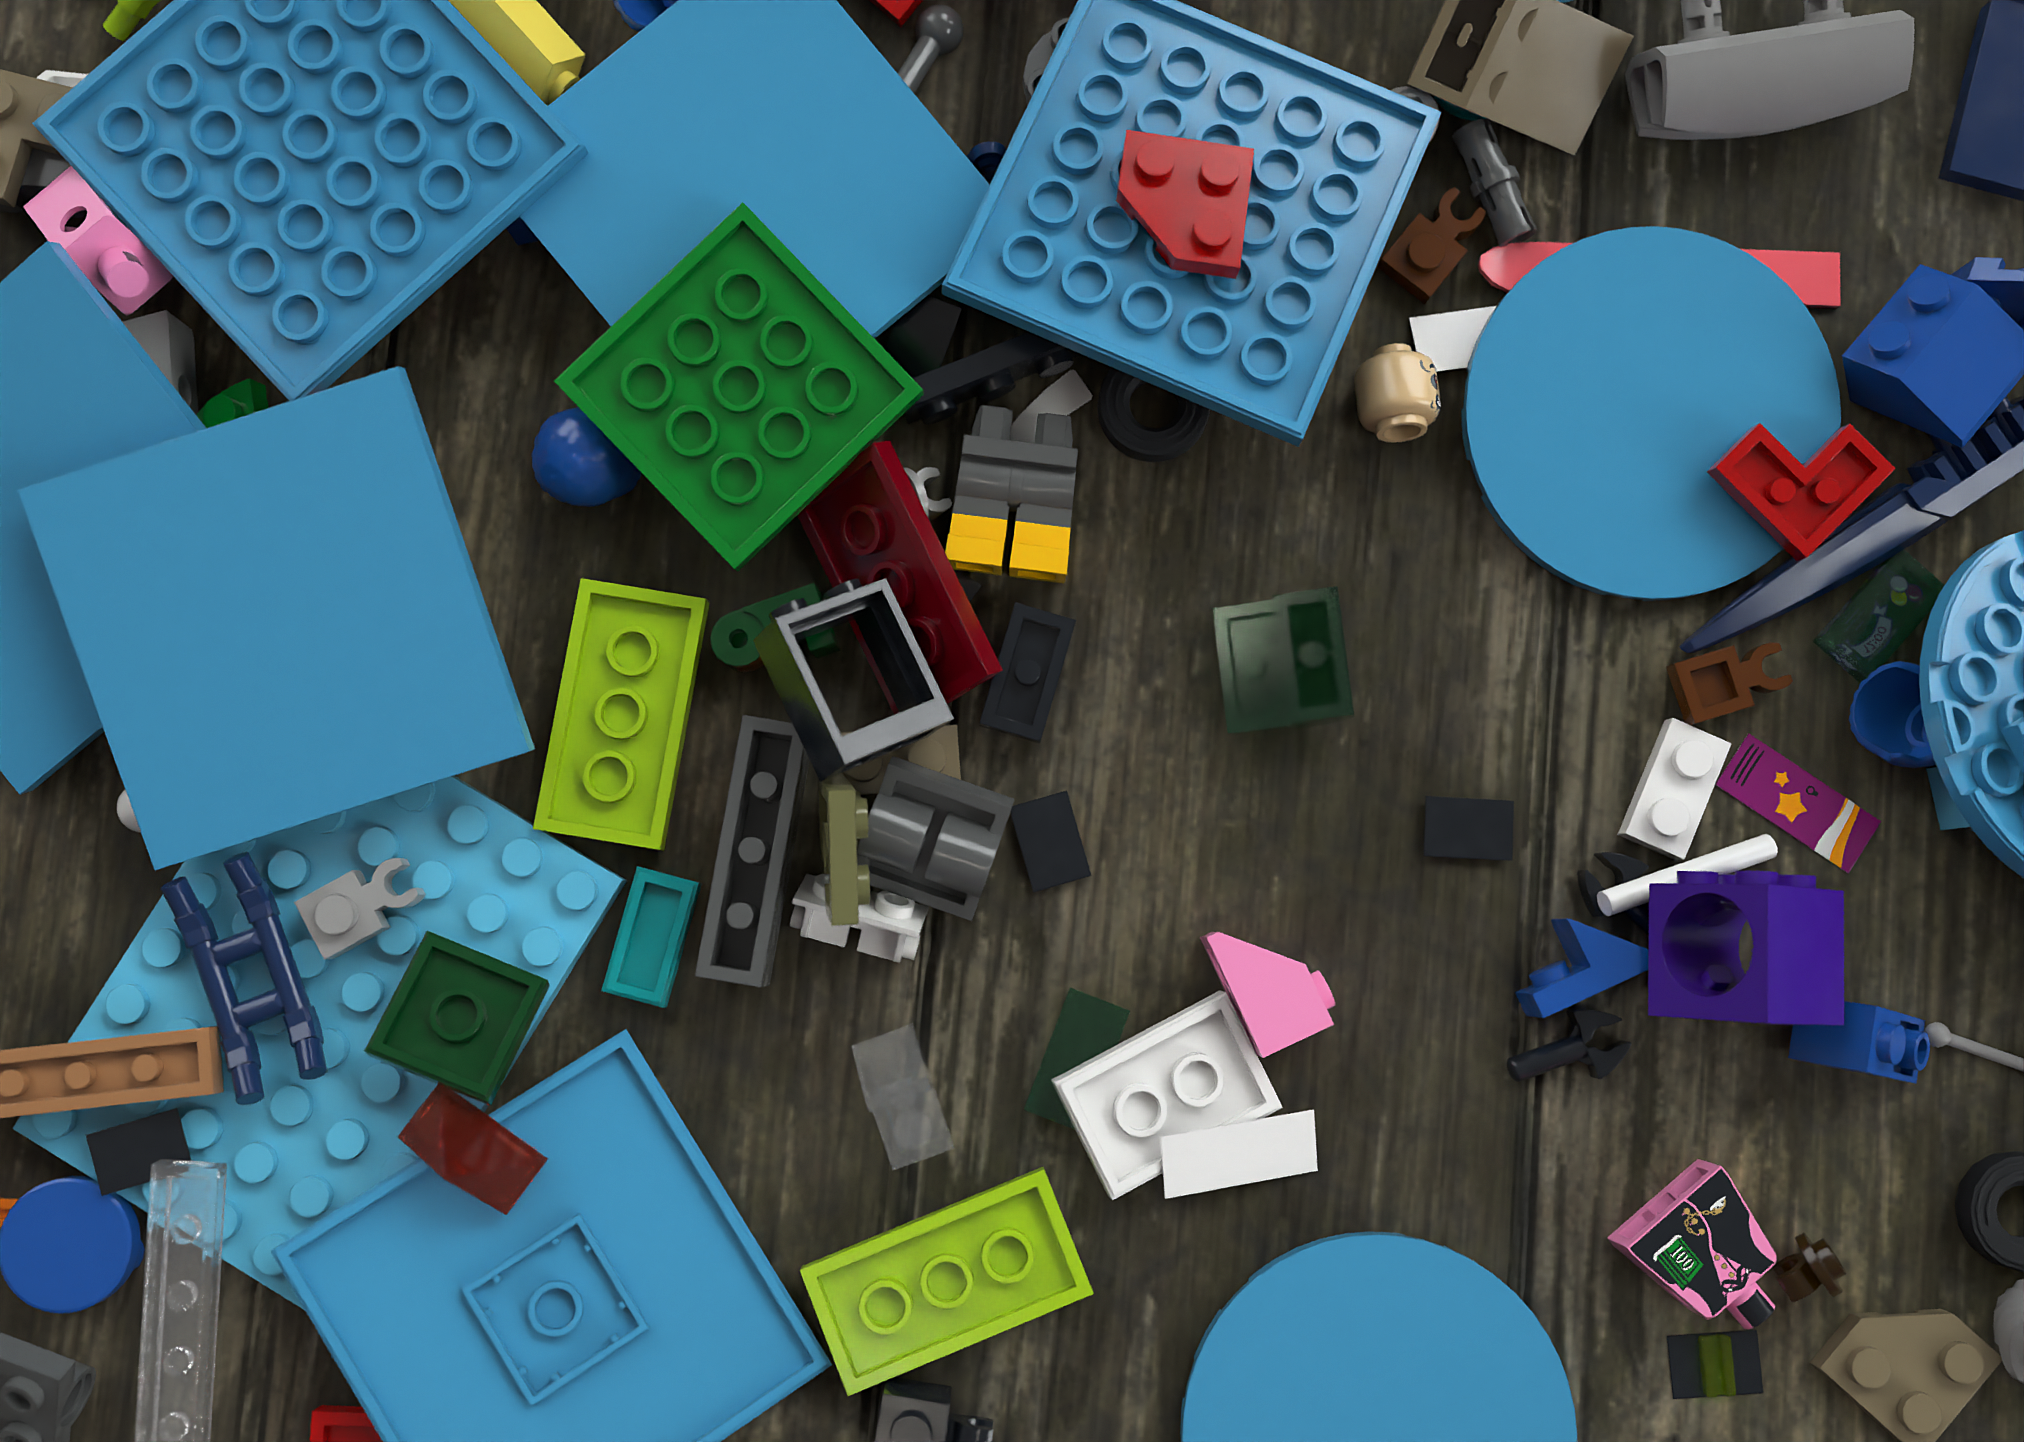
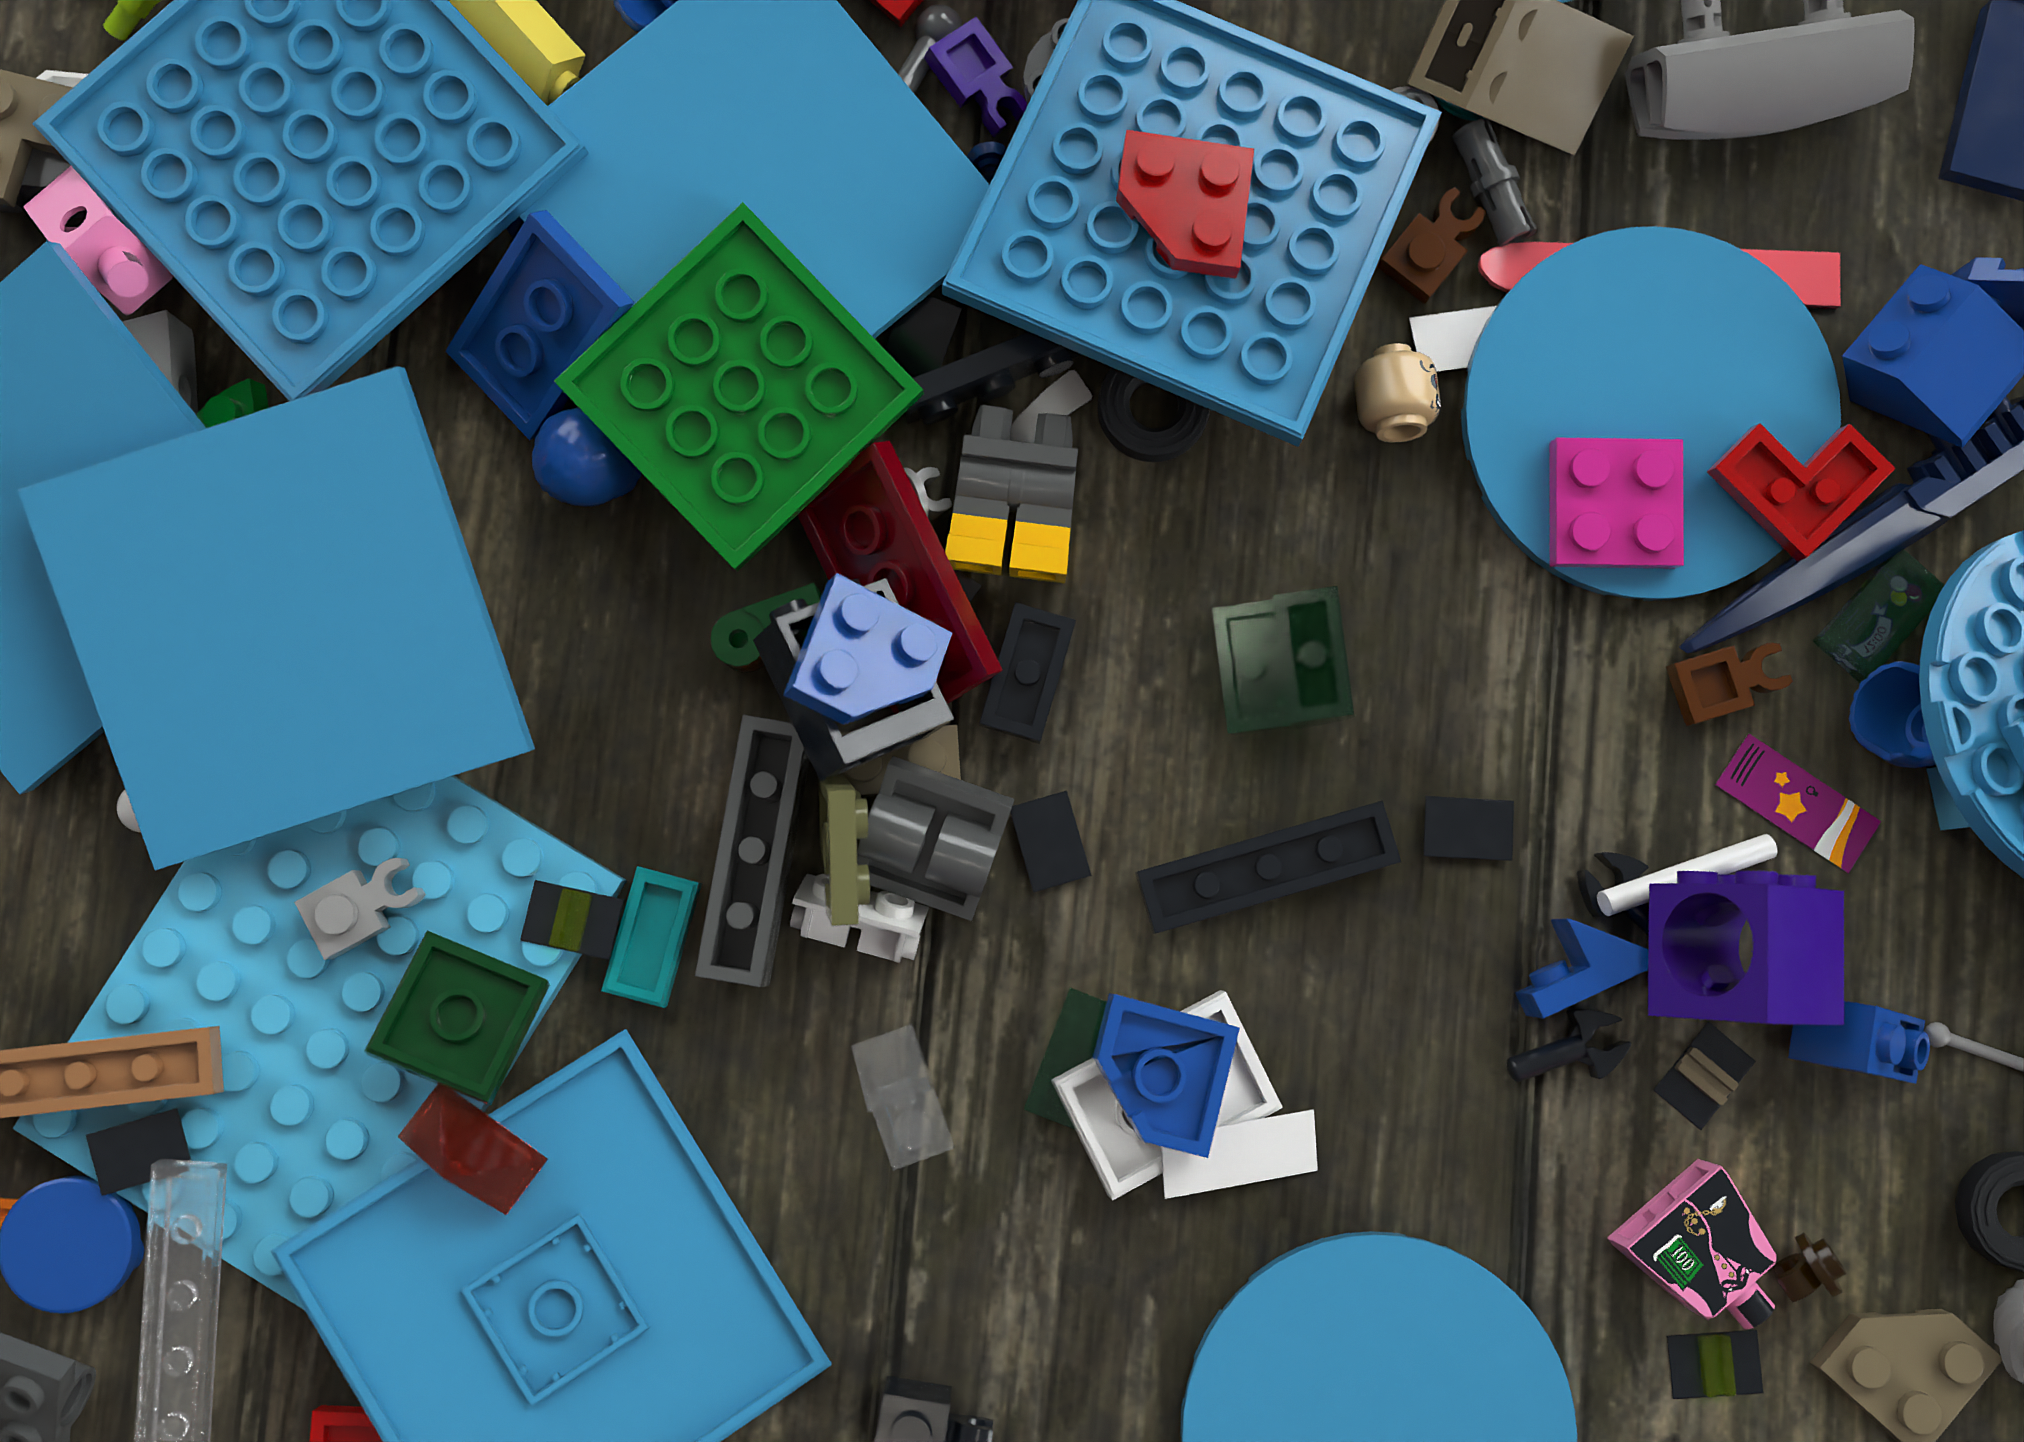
(211, 962): dark blue piece -> none
(535, 321): none -> blue plate
(571, 919): none -> black piece
(621, 714): lime plate -> none
(864, 654): none -> plate
(945, 1281): lime plate -> none
(974, 68): none -> dark purple plate
(1166, 1071): none -> blue plate
(1267, 867): none -> black plate
(1270, 993): bright pink slope -> none
(1616, 503): none -> dark pink plate
(1674, 789): white plate -> none
(1704, 1075): none -> black piece

